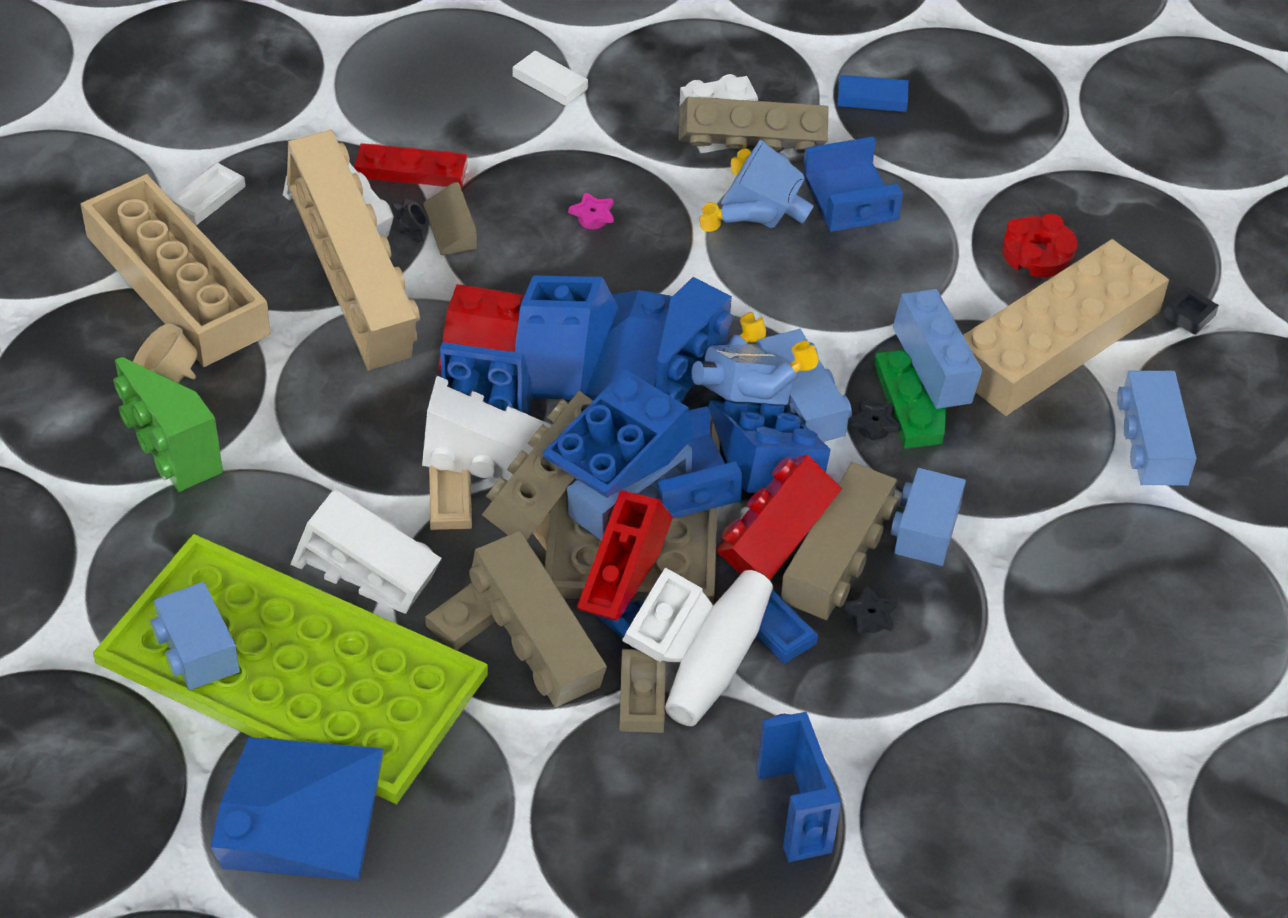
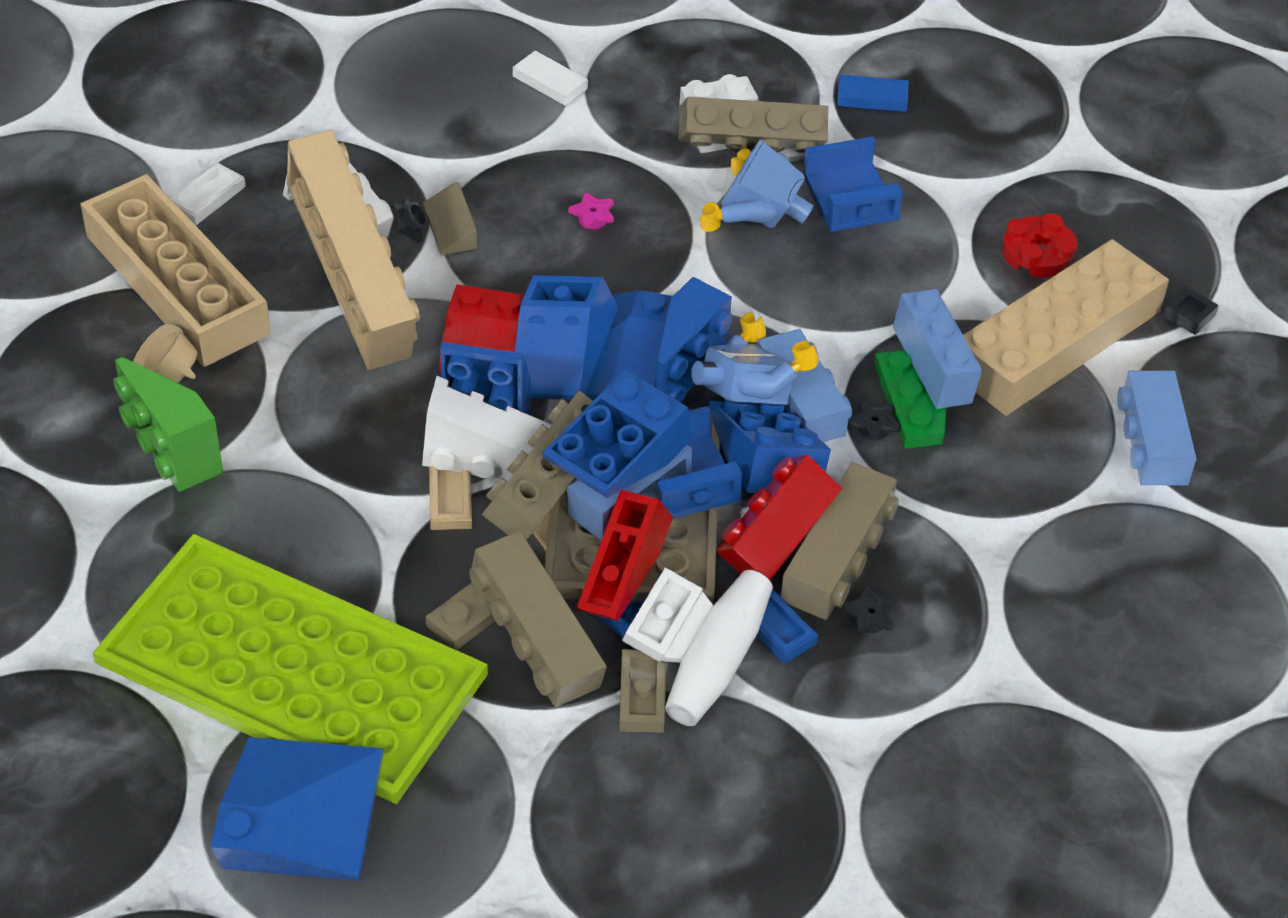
(195, 635): medium blue brick -> none
(365, 551): white wedge -> none
(411, 165): red plate -> none
(812, 820): blue panel -> none
(928, 516): medium blue brick -> none

